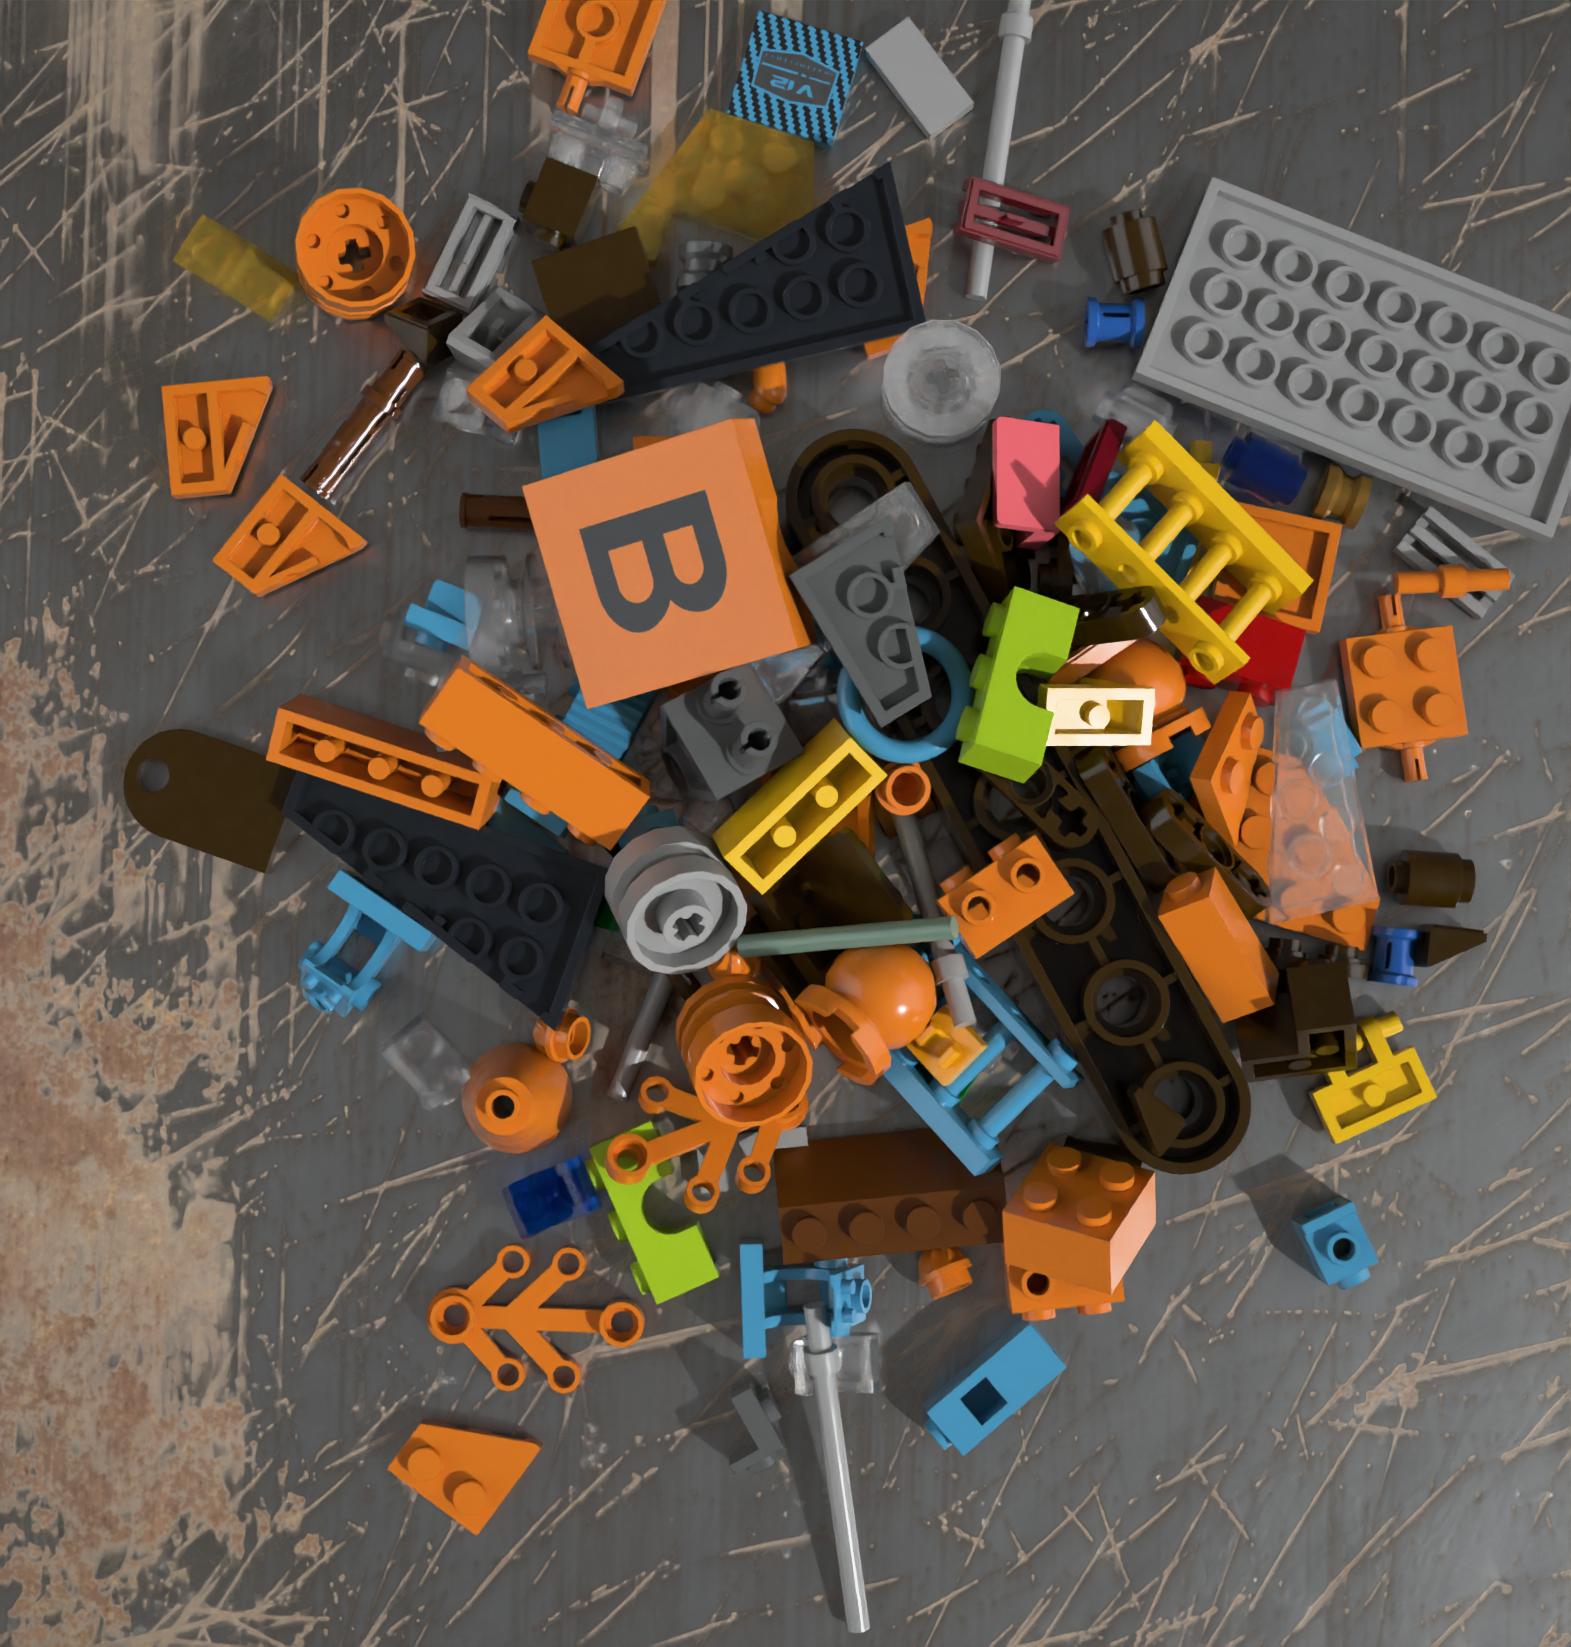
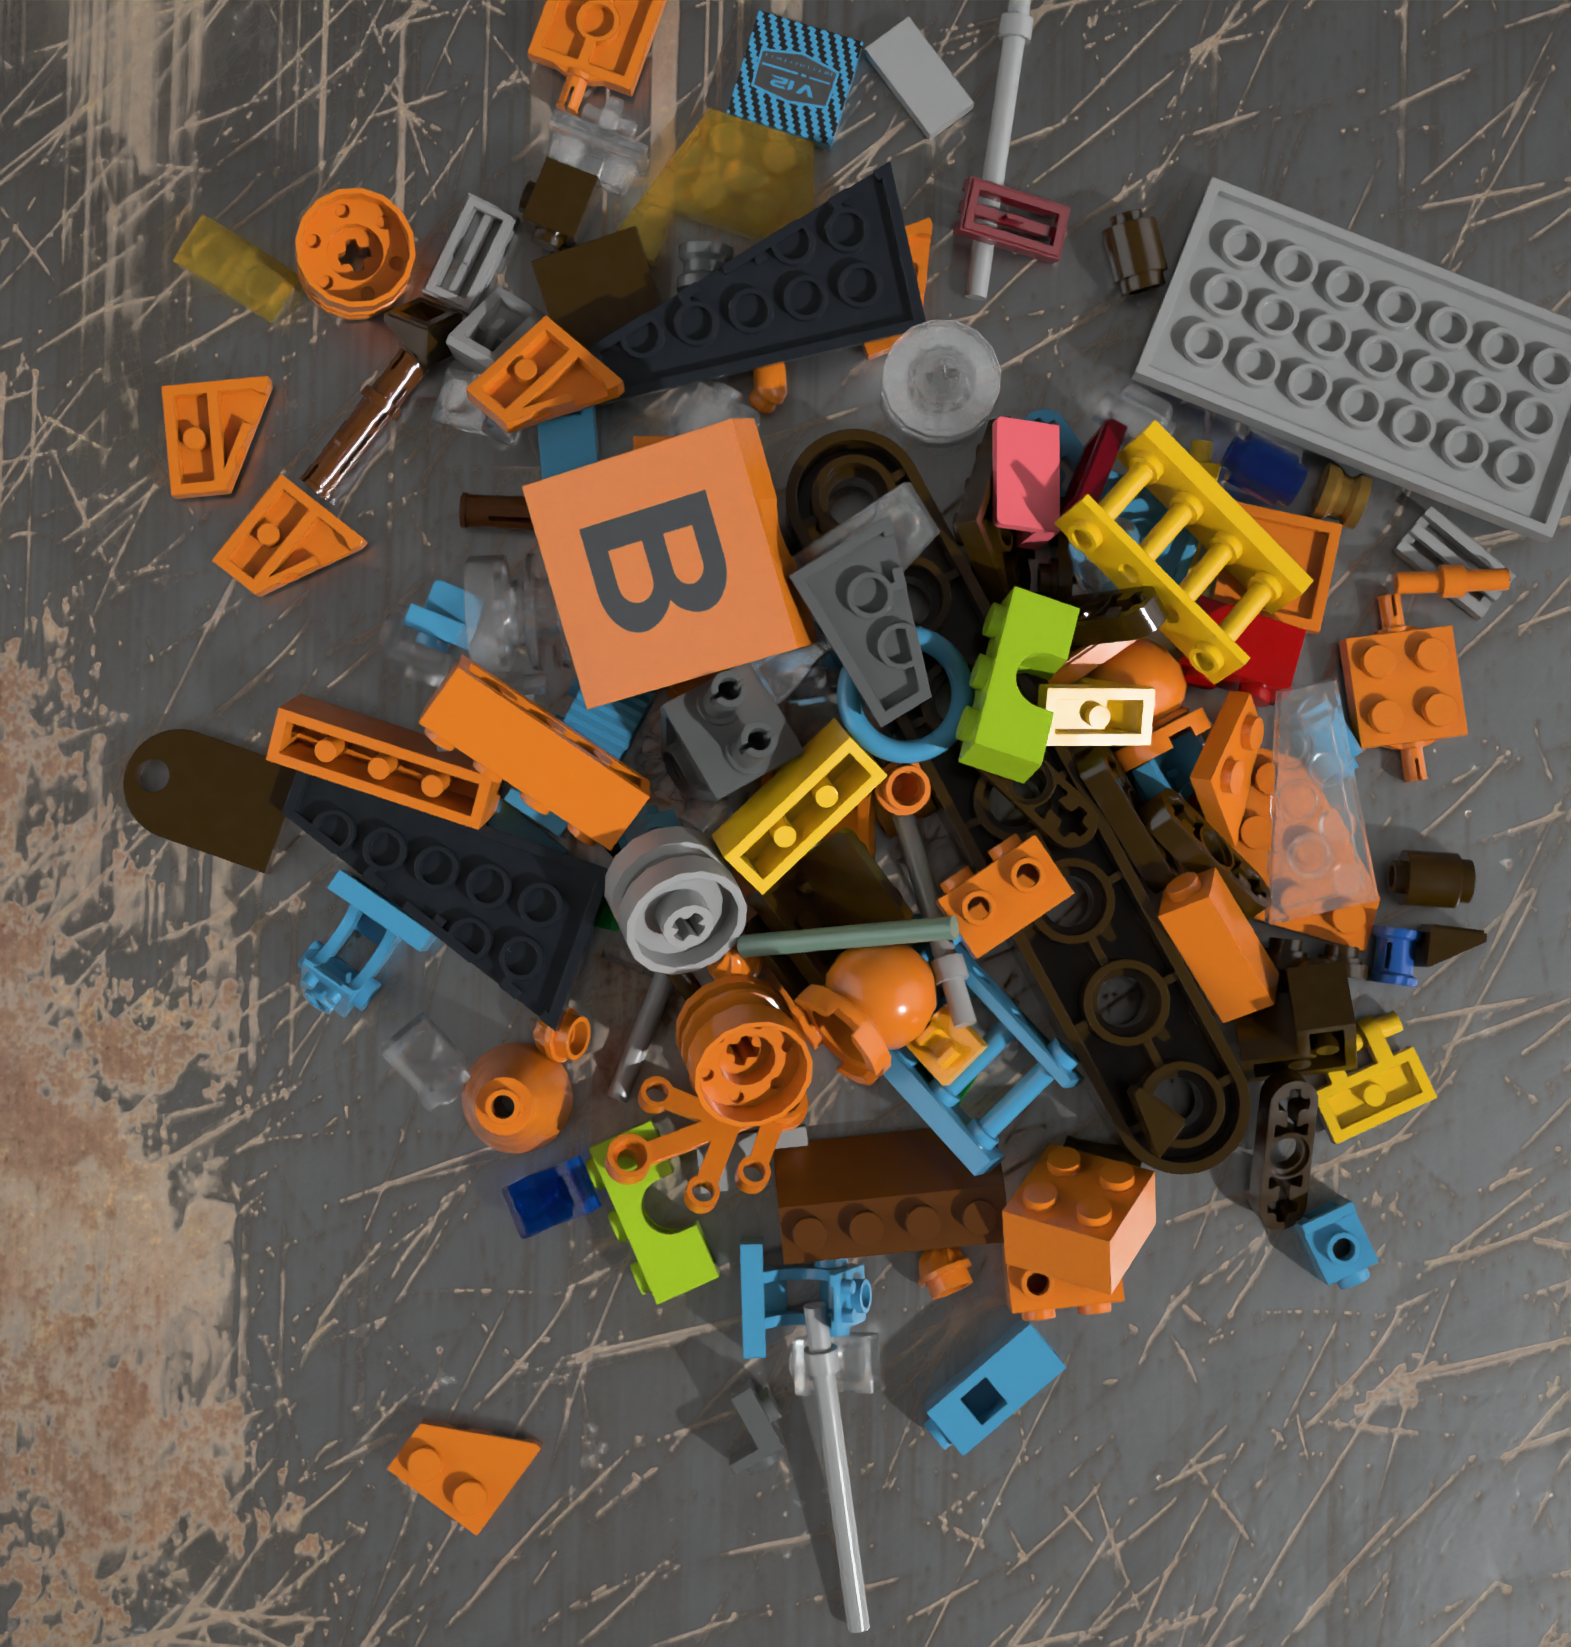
(525, 1319): orange plant -> none
(1114, 322): blue bush -> none
(1272, 1128): none -> dark brown beam

